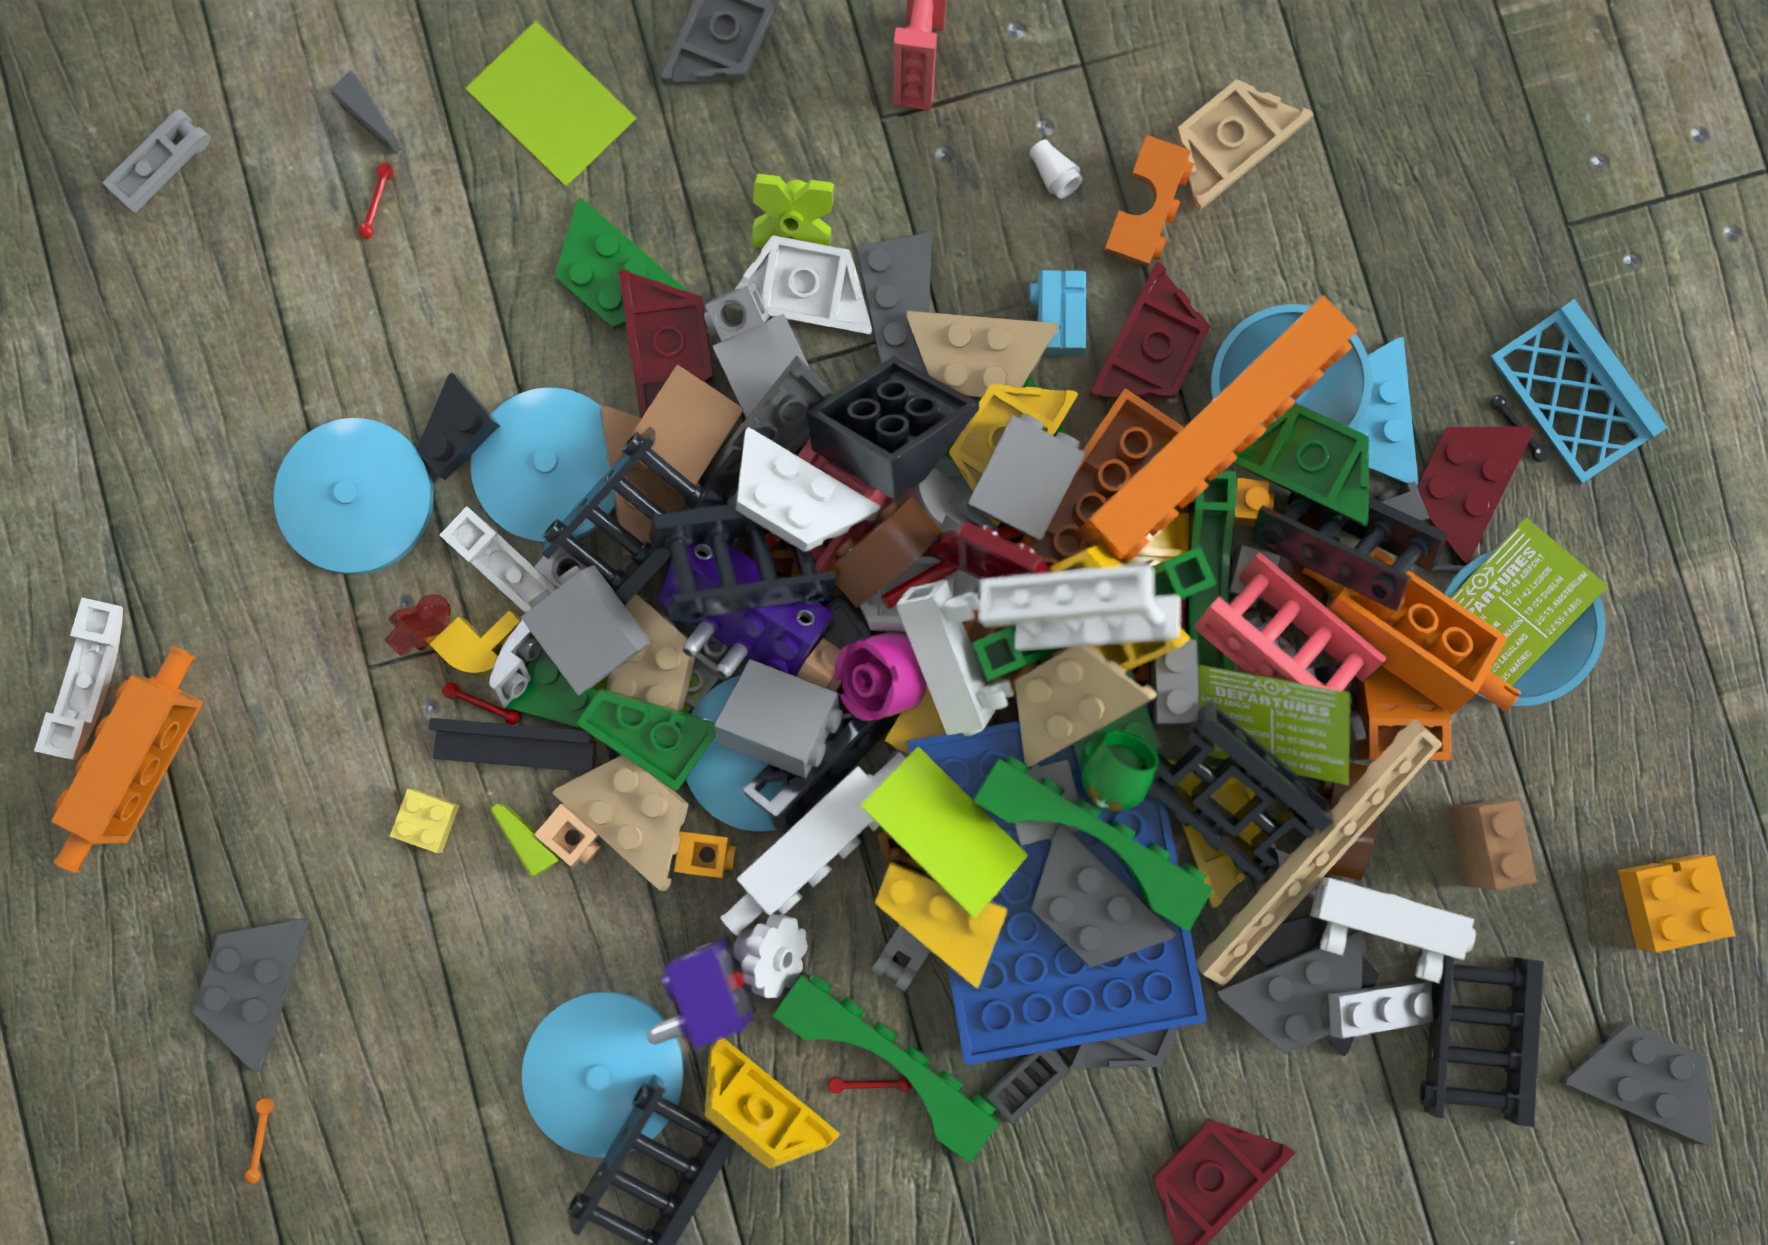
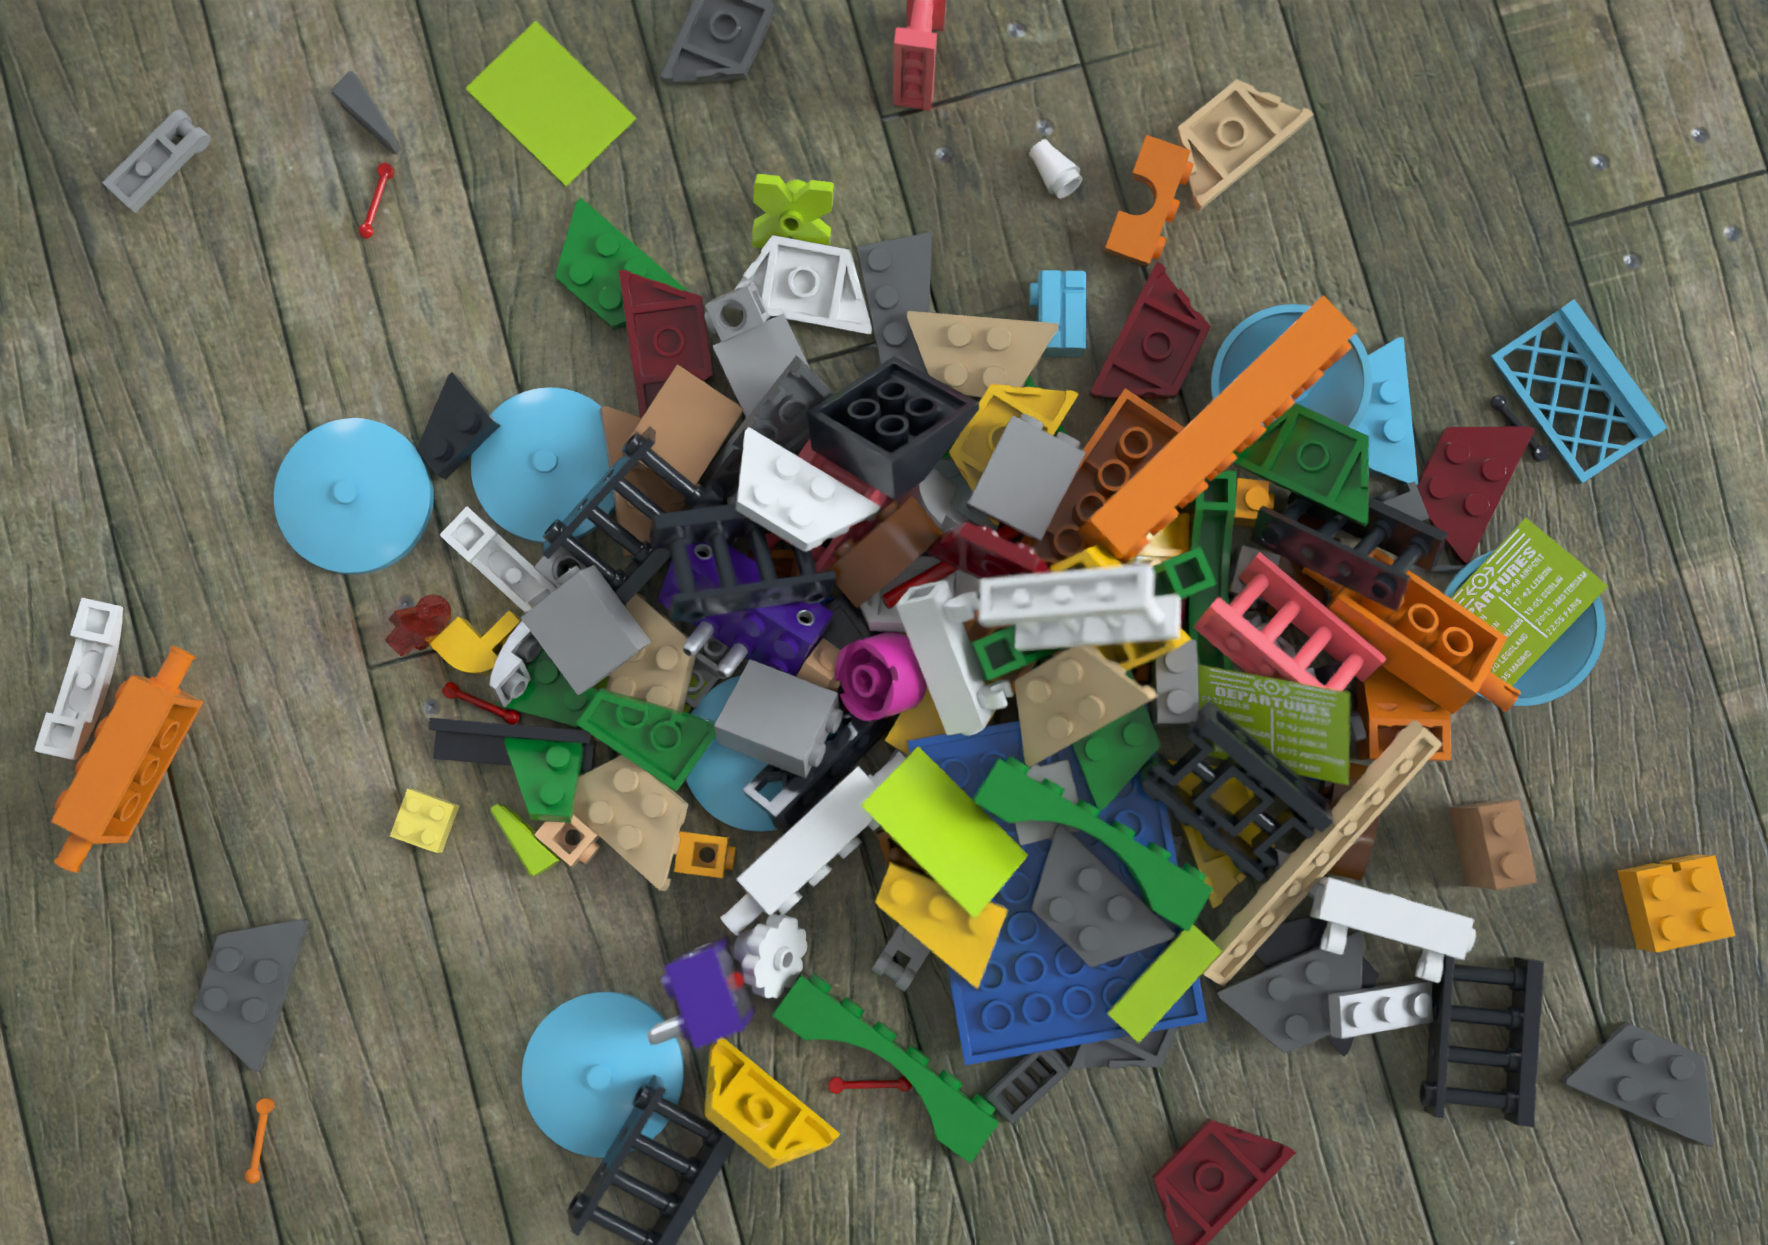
(546, 776): none -> green wing
(1111, 782): green helmet -> none
(1164, 982): none -> lime tile

